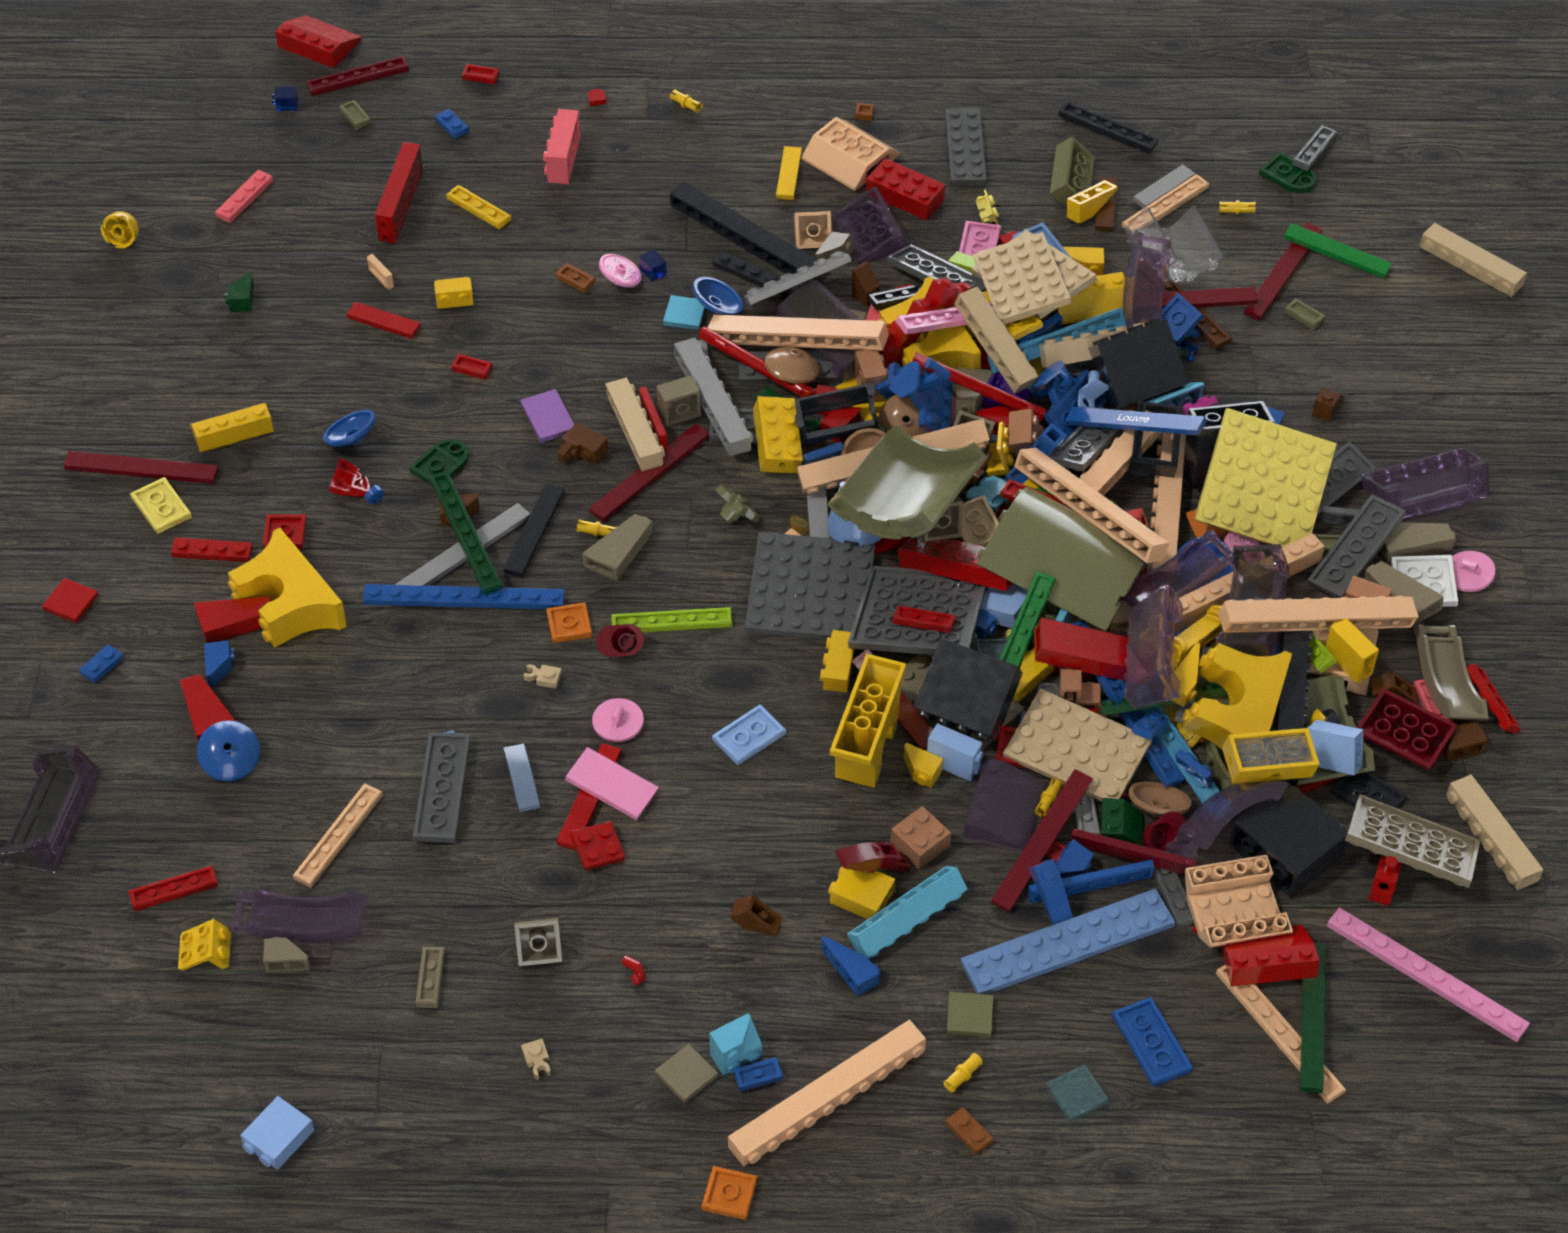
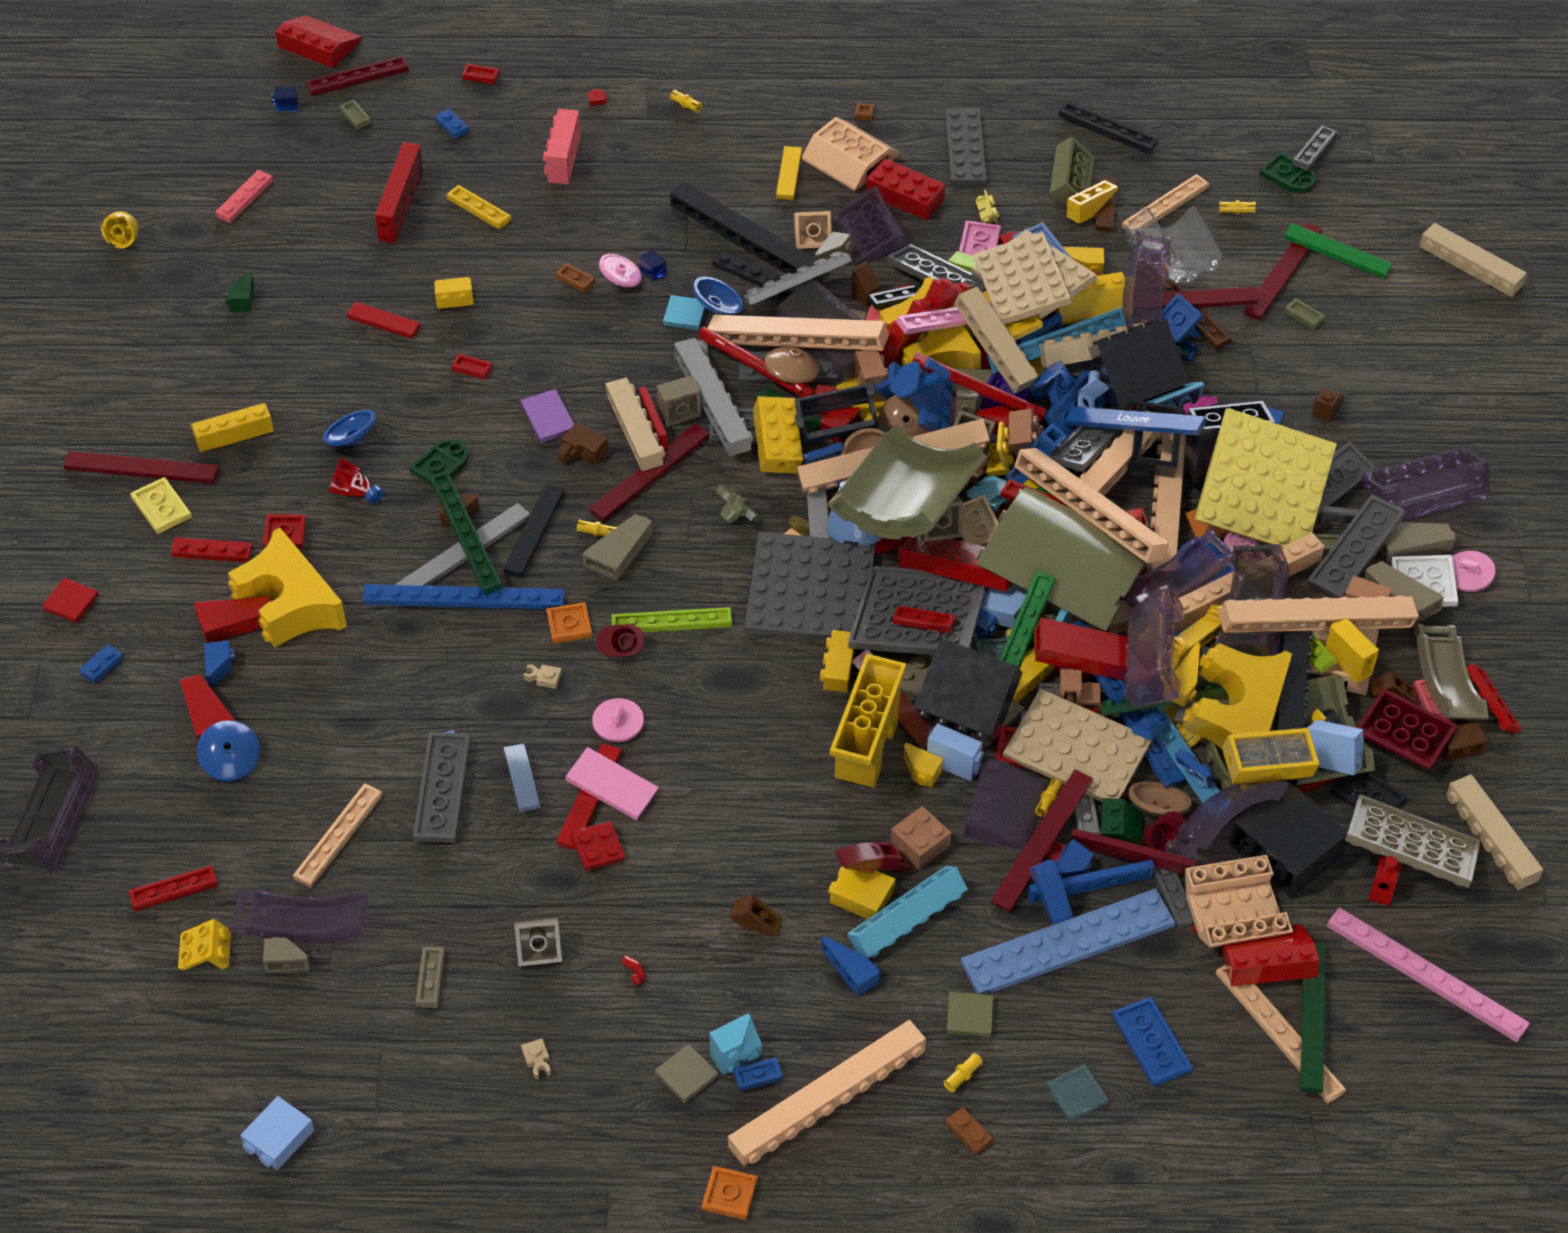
(380, 271): light nougat tile -> none
(749, 734): light blue tile -> none
(1163, 186): light grey tile -> none

